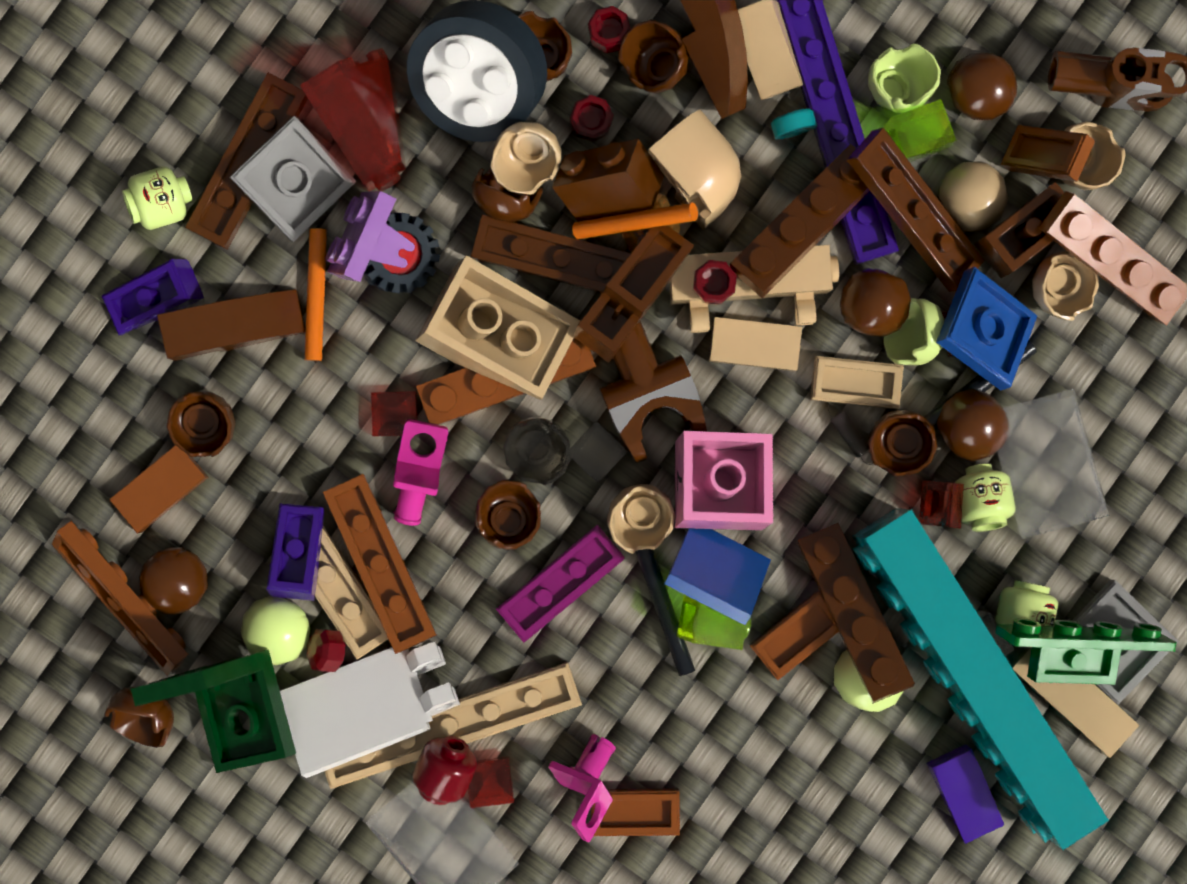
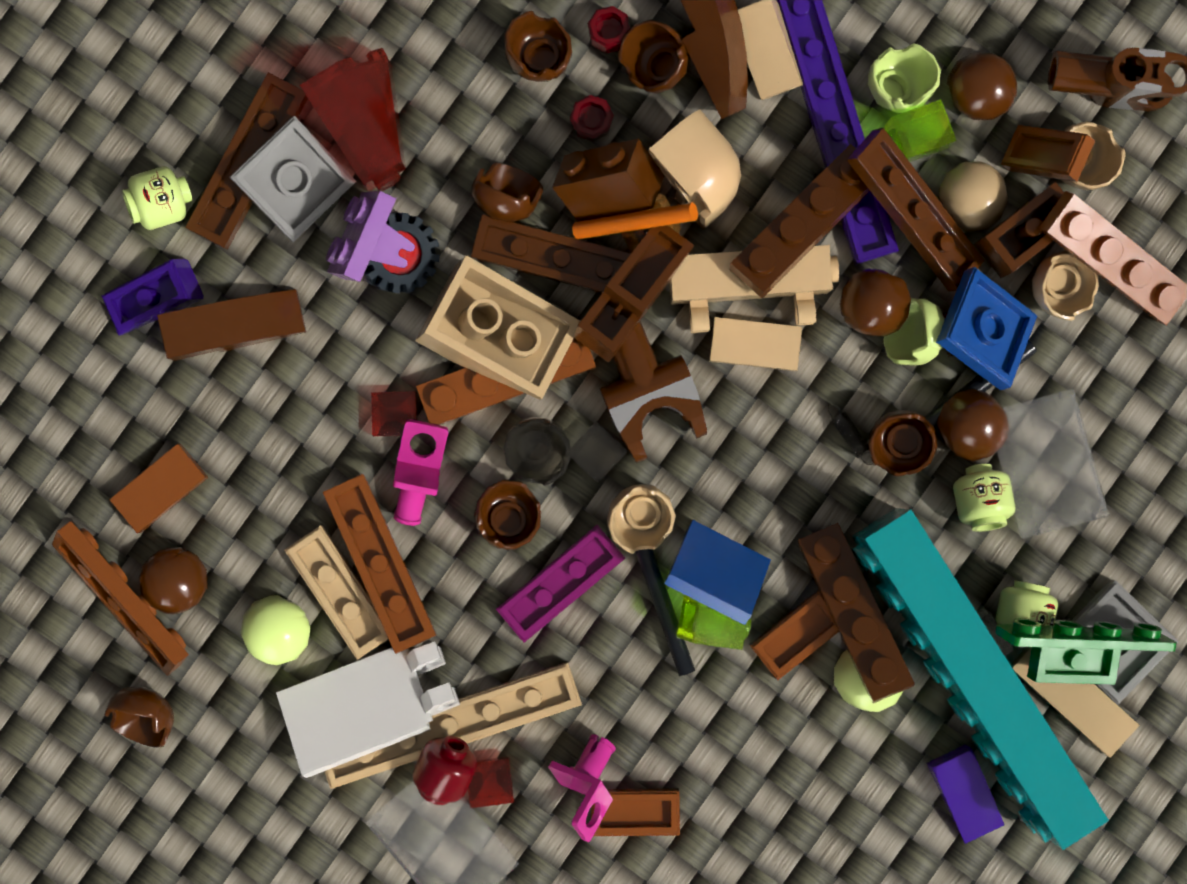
(201, 423): reddish brown hair -> none
(221, 693): dark green bracket -> none
(296, 552): dark purple slope -> none
(315, 294): orange bar -> none
(326, 650): dark red tile -> none
(476, 70): wheel -> none
(525, 157): tan hair -> none
(714, 282): dark red tile -> none
(723, 480): bright pink brick -> none
(793, 123): teal tile -> none
(856, 382): tan tile -> none
(941, 504): clear red tile -> none

